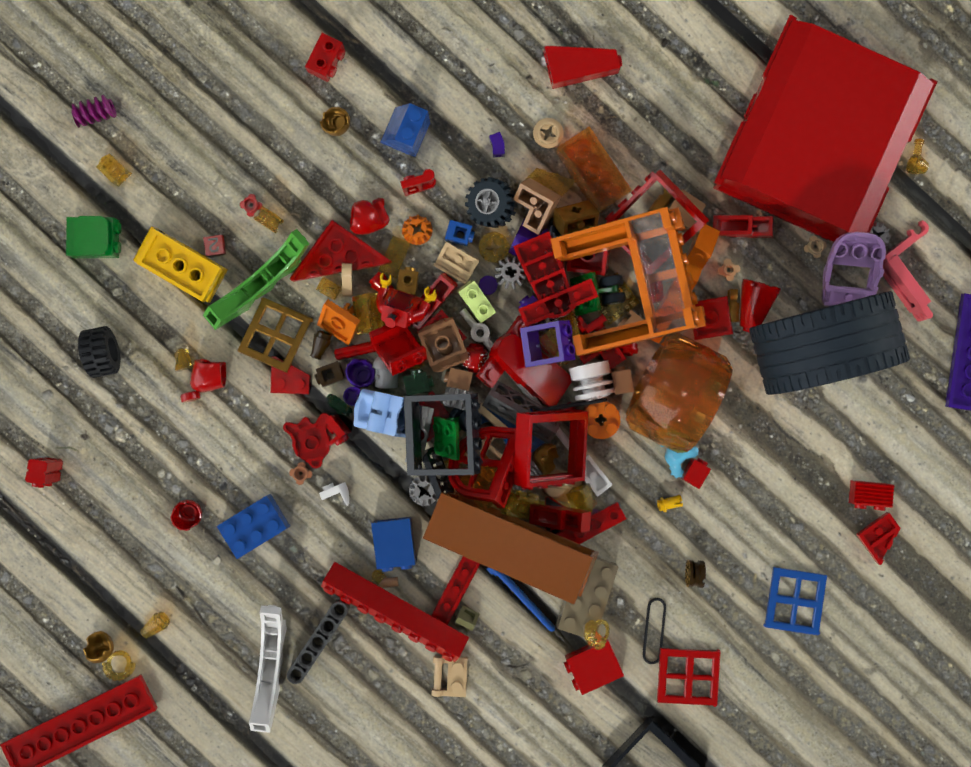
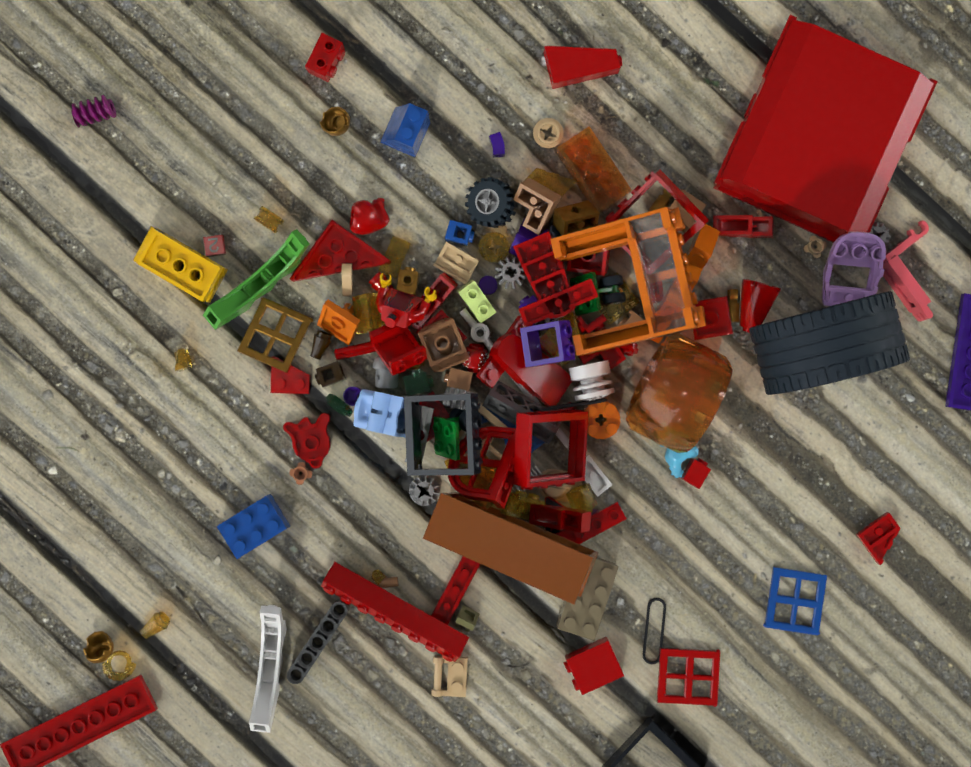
(43, 471): red brick -> none
(93, 237): green brick -> none
(99, 352): black tyre -> none
(106, 165): clear yellow brick -> none
(186, 515): red hair -> none
(190, 396): red tile -> none
(208, 375): red piece -> none
(245, 204): red plate -> none
(328, 288): clear yellow slope -> none
(330, 490): white plate -> none
(337, 426): red bracket -> none
(360, 373): dark purple hair -> none
(393, 543): blue brick -> none
(419, 183): red plate -> none
(420, 237): orange gear -> none
(428, 463): black beam -> none
(523, 597): blue piece -> none
(544, 457): pearl gold hair -> none
(591, 635): clear yellow piece -> none
(621, 380): medium nougat brick -> none
(669, 503): yellow pin -> none
(695, 573): dark brown wheel -> none
(733, 270): tan plate -> none
(871, 494): red brick -> none
(916, 163): clear yellow bar -> none

